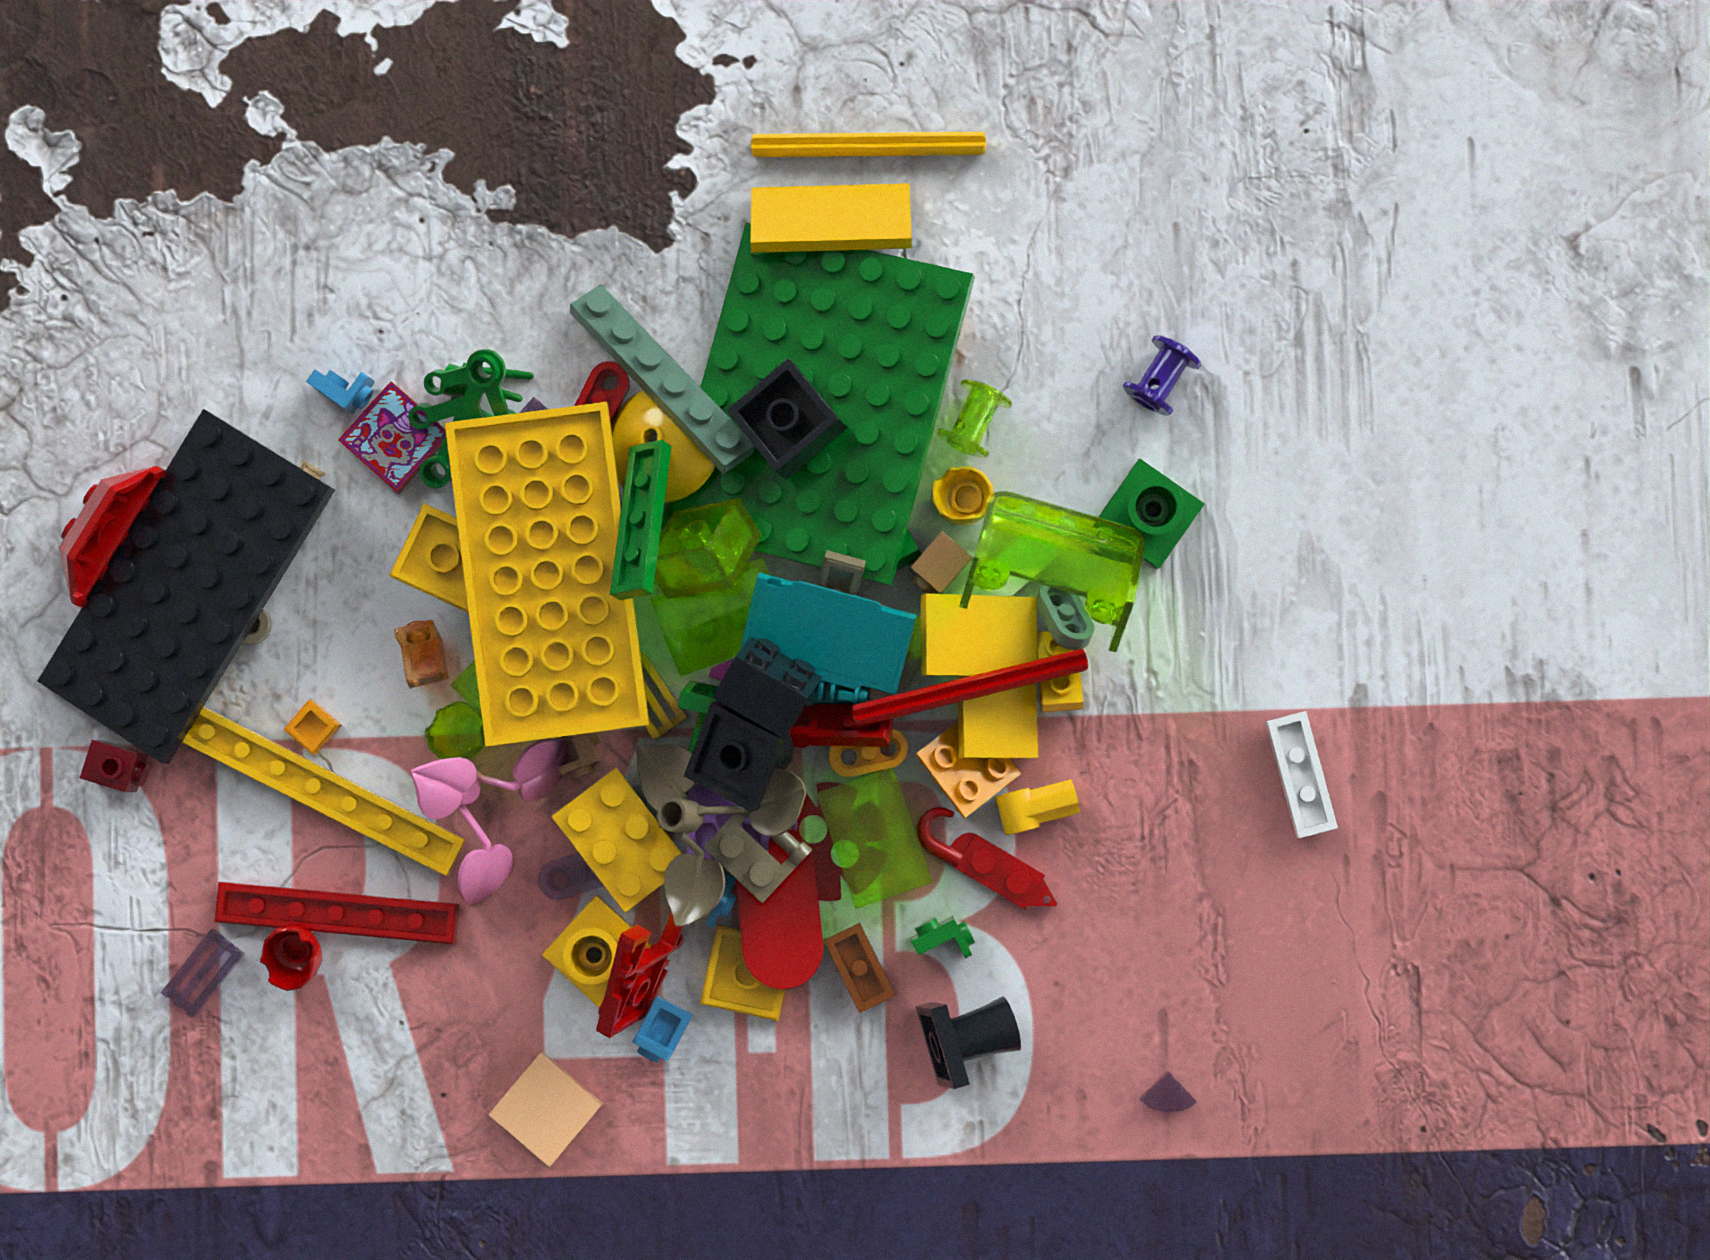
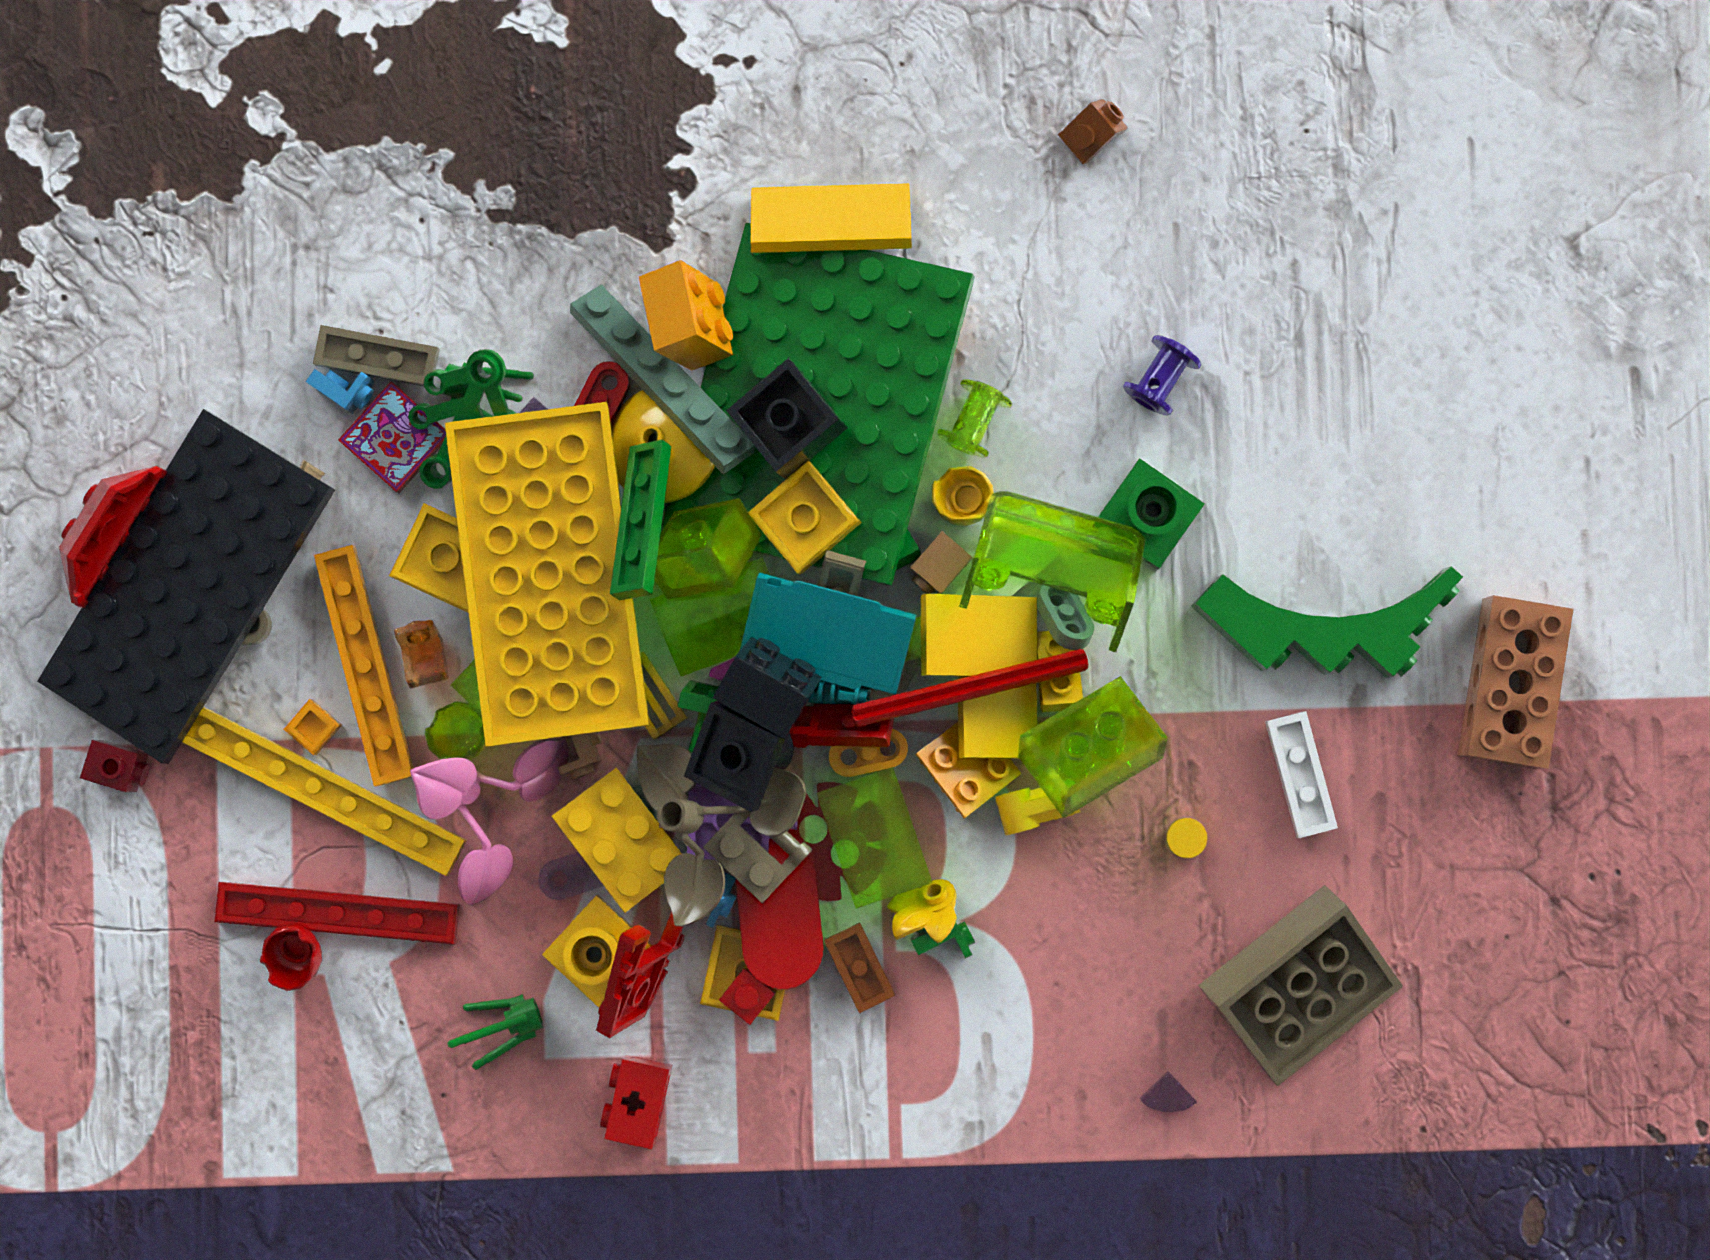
(181, 999): clear purple tile -> none
(364, 665): none -> light orange plate
(374, 355): none -> dark tan plate
(521, 1018): none -> green plant
(545, 1109): light nougat tile -> none
(638, 1126): none -> red brick
(661, 1030): dark azure bracket -> none
(686, 315): none -> light orange brick
(746, 996): none -> red plate
(804, 517): none -> yellow tile
(868, 144): yellow axle -> none
(925, 908): none -> yellow plate
(966, 1037): black plant -> none
(986, 863): red plate -> none
(1092, 746): none -> clear neon green brick
(1093, 129): none -> dark orange bracket
(1186, 837): none -> yellow tile
(1301, 984): none -> dark tan slope
(1380, 637): none -> green arch
(1541, 679): none -> nougat brick

